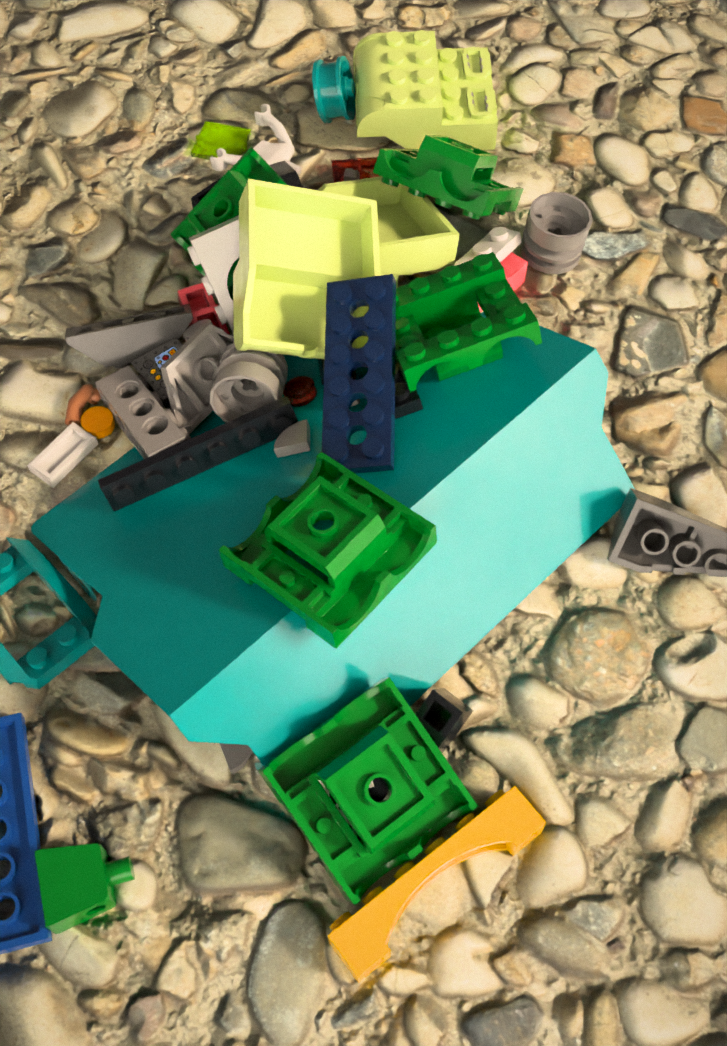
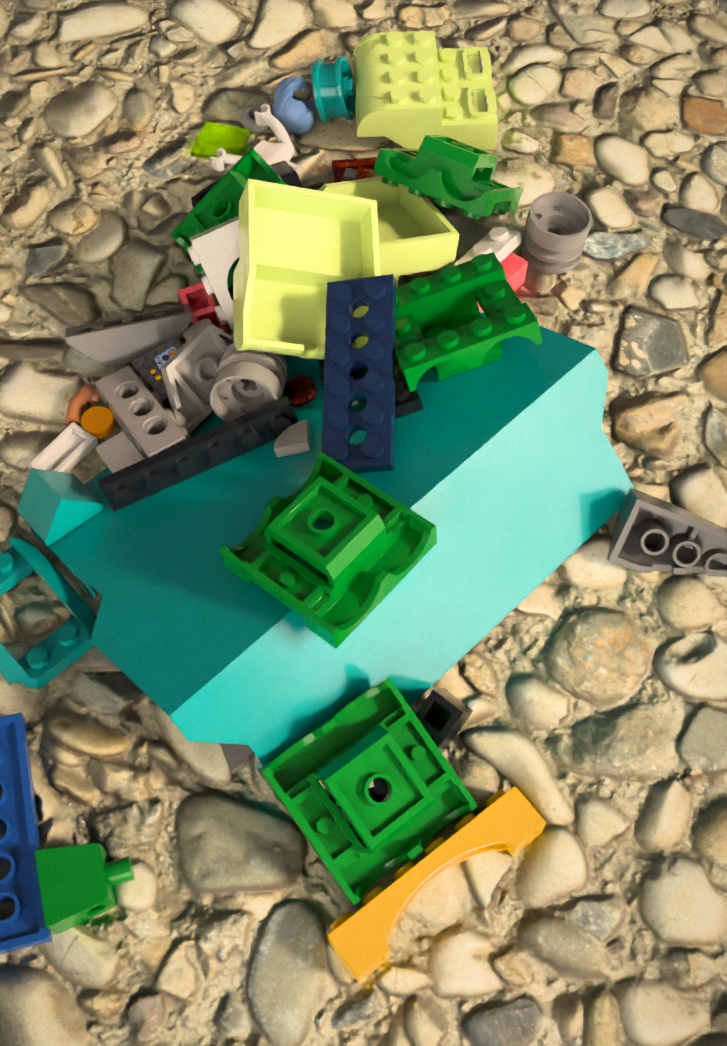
(56, 504): none -> teal slope
(118, 452): none -> white tile
(248, 120): none -> light grey piece
(291, 111): none -> medium blue hair

